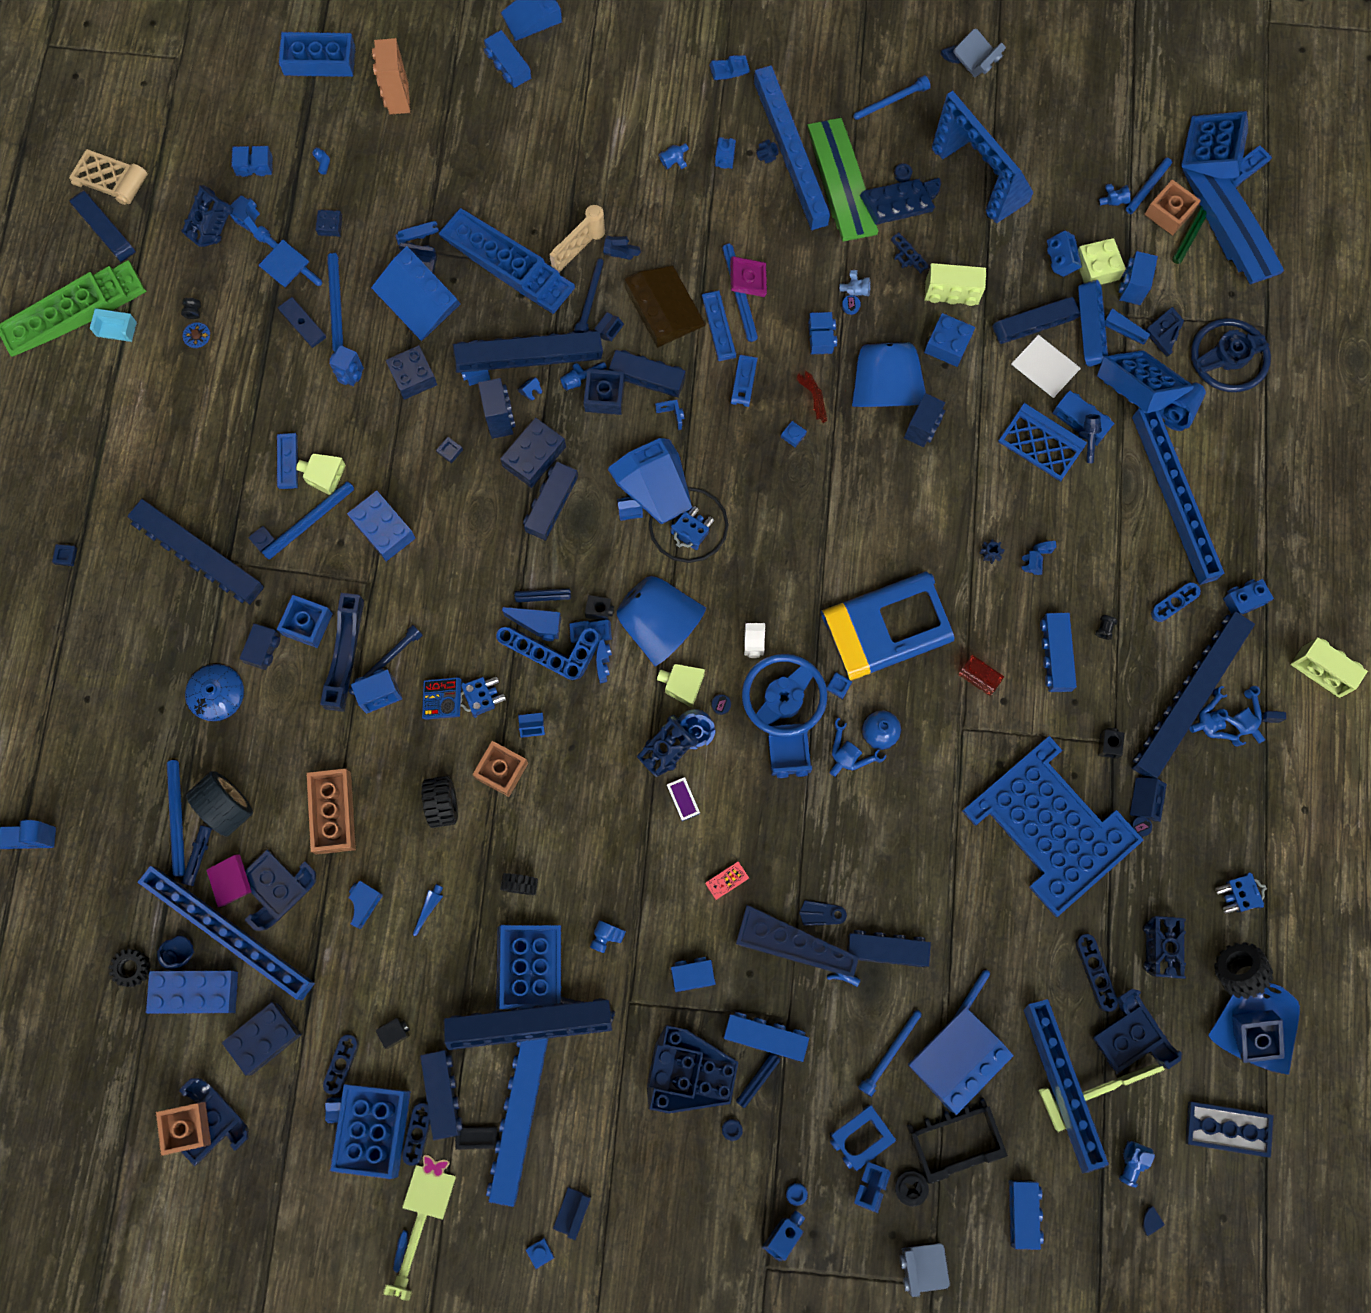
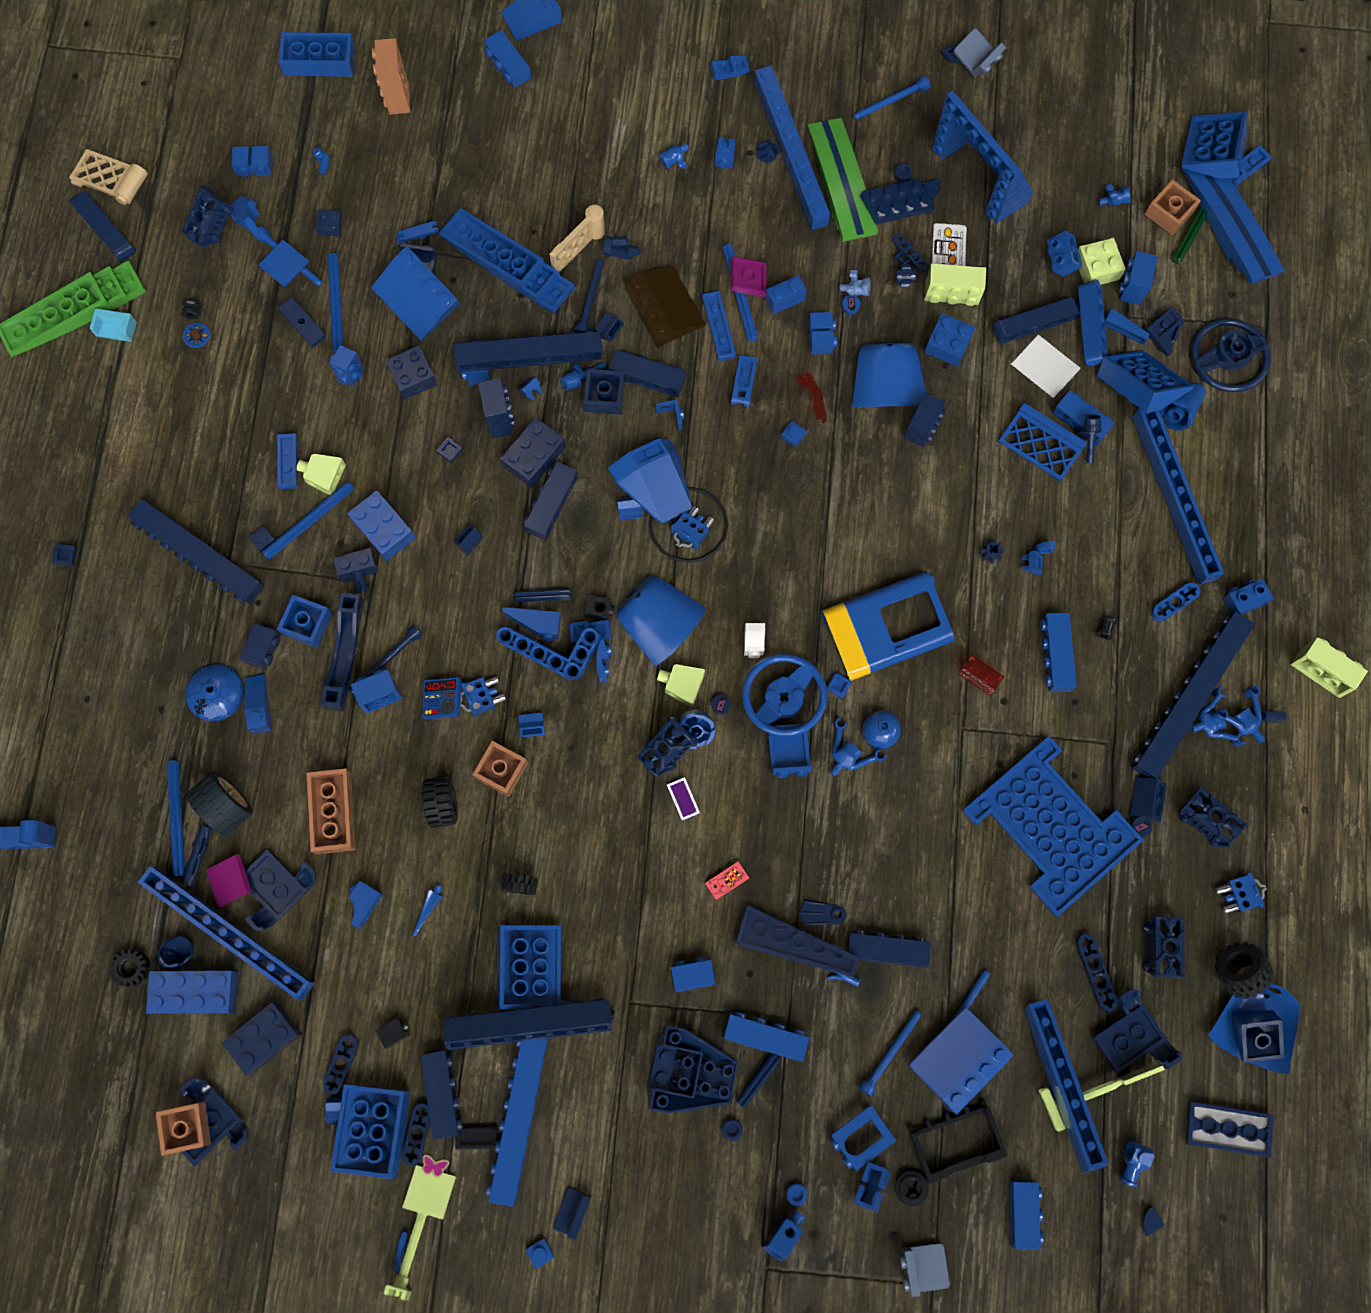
(257, 705): none -> blue slope
(356, 567): none -> dark blue brick
(468, 539): none -> dark blue piece
(605, 932): blue piece -> none
(785, 294): none -> blue brick
(905, 275): none -> dark blue gear
(949, 244): none -> sticker
(1105, 749): black brick -> none
(1151, 182): blue piece -> none
(1206, 825): none -> dark blue piece

